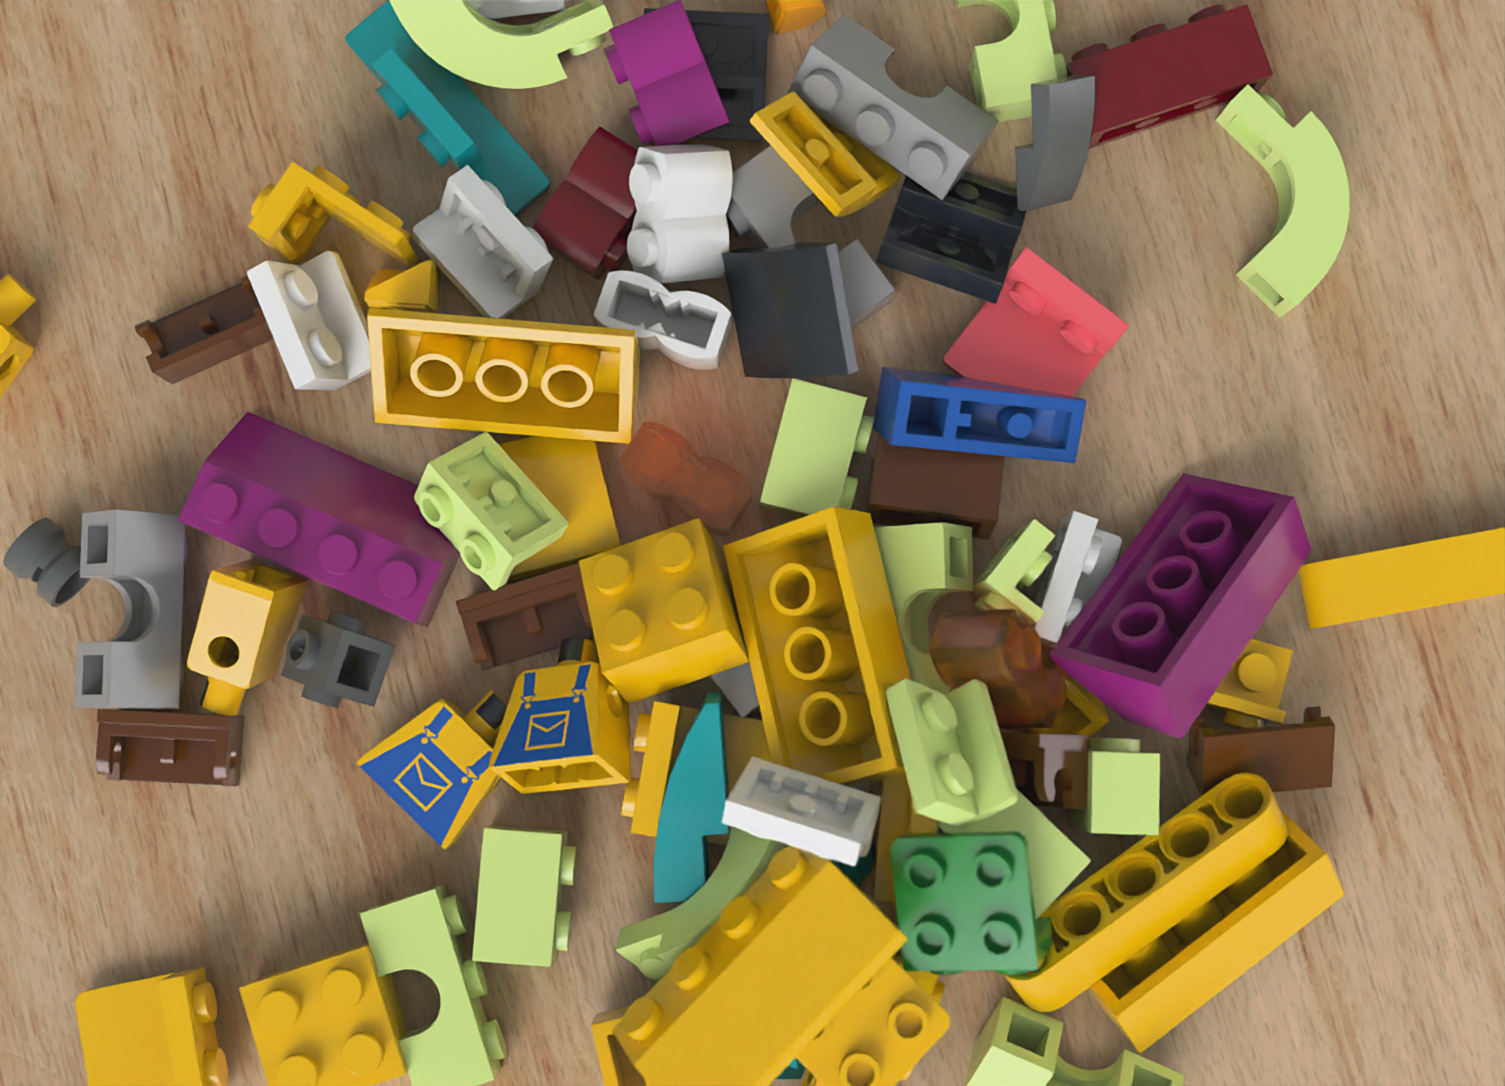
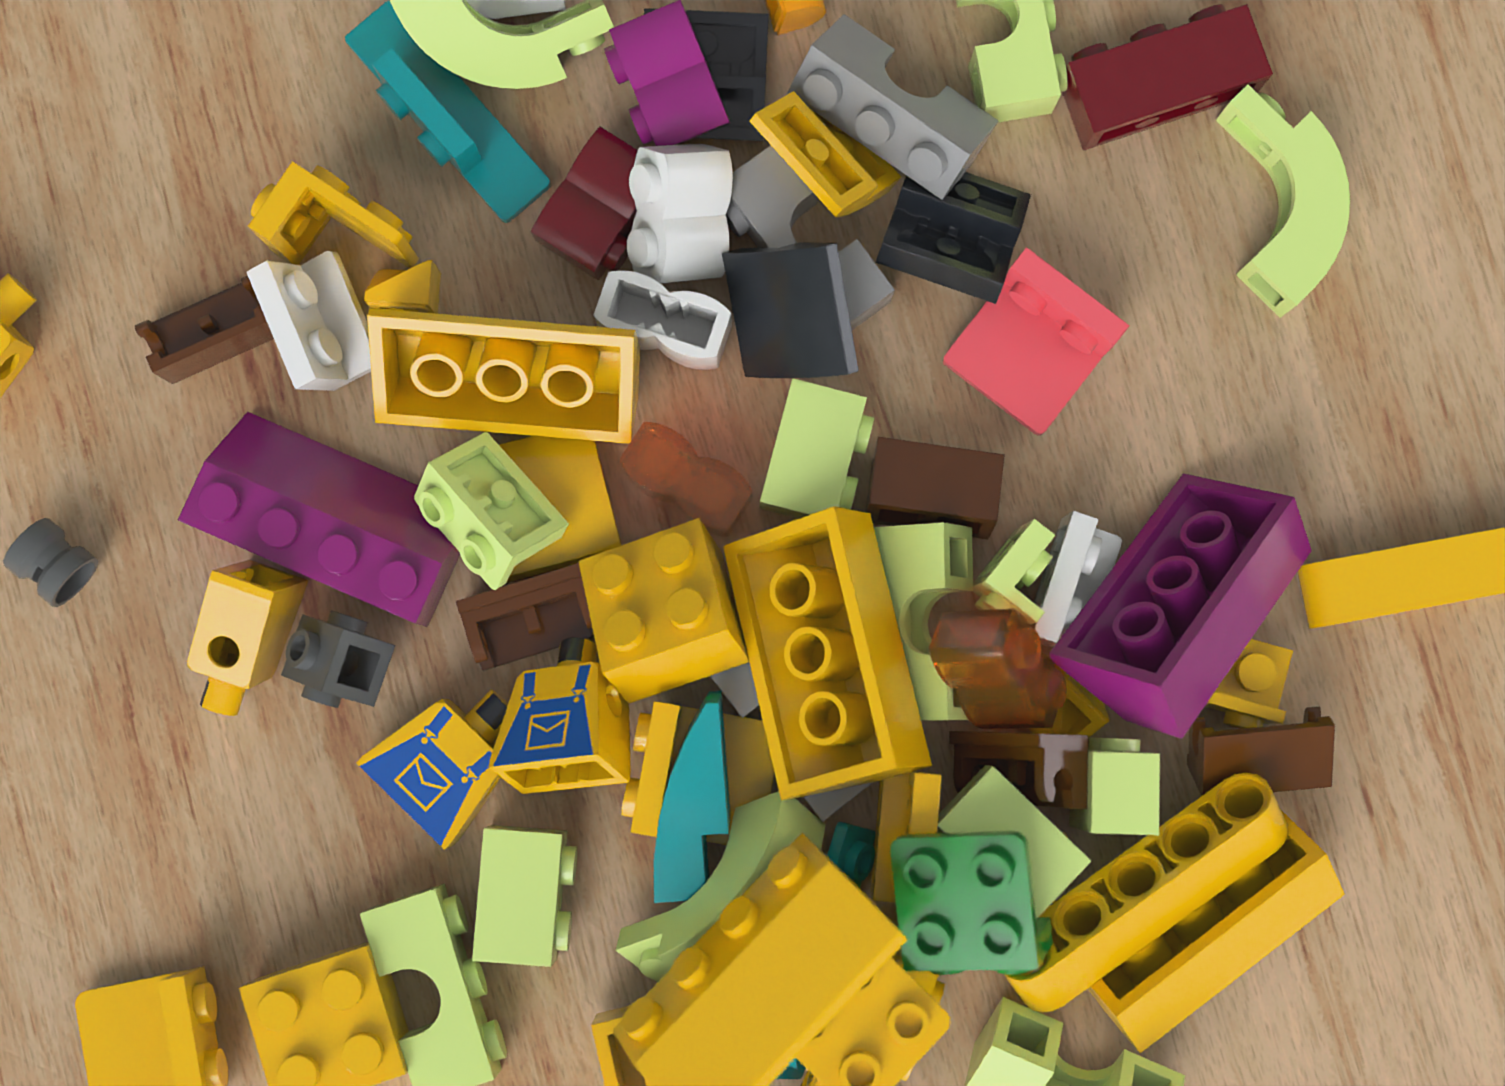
(145, 562): light grey arch -> none
(169, 747): reddish brown hinge -> none
(483, 246): white bracket -> none
(803, 811): white bracket -> none
(951, 752): yellowish green bracket -> none
(976, 416): blue slope -> none
(1061, 139): dark grey slope -> none

